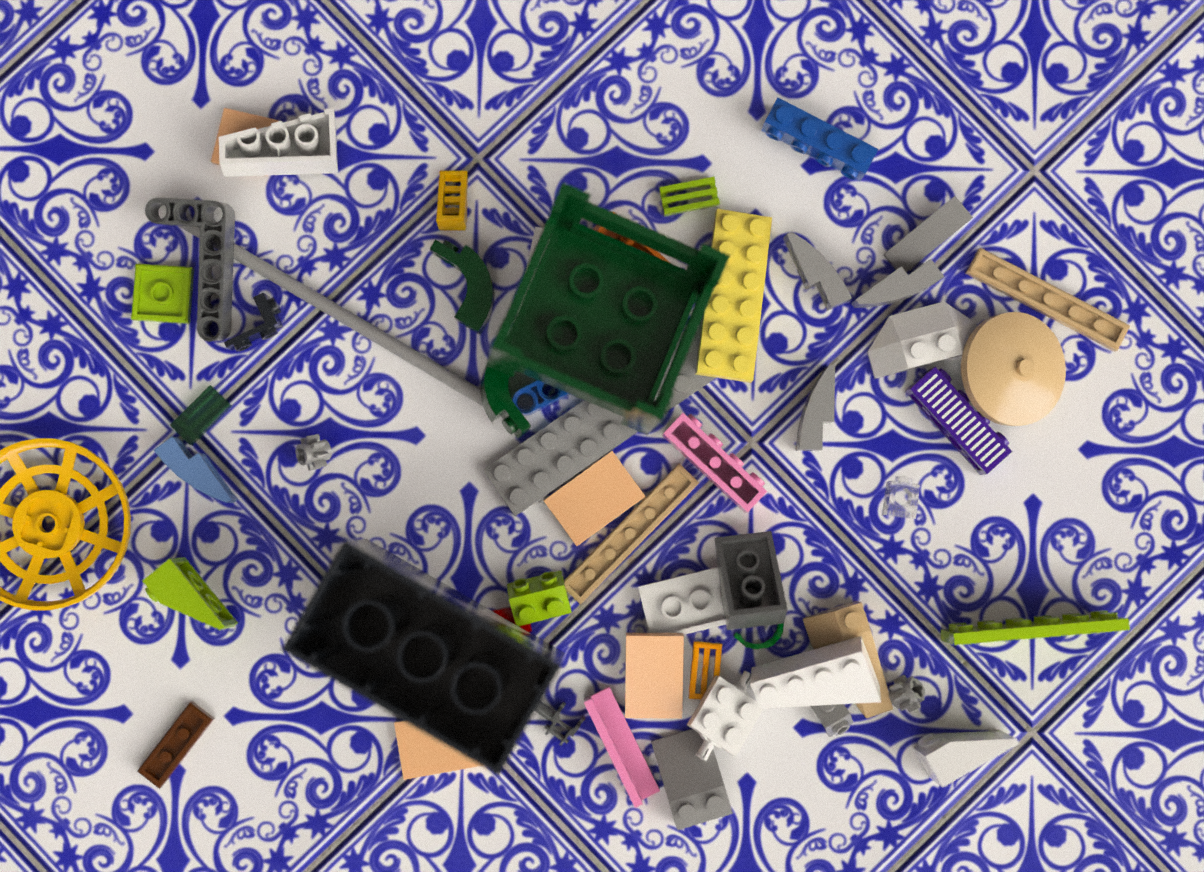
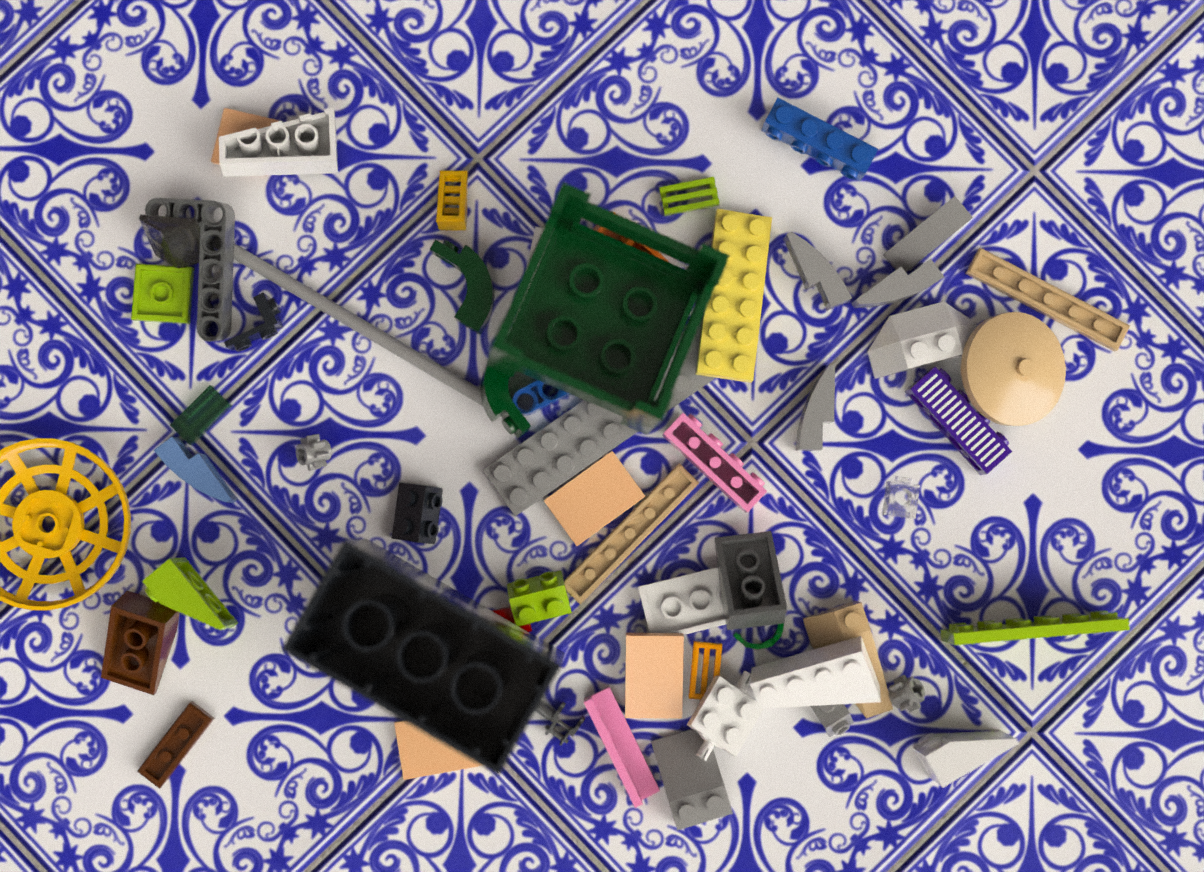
(138, 642): none -> reddish brown slope
(173, 239): none -> clear smoke slope
(417, 513): none -> black bracket

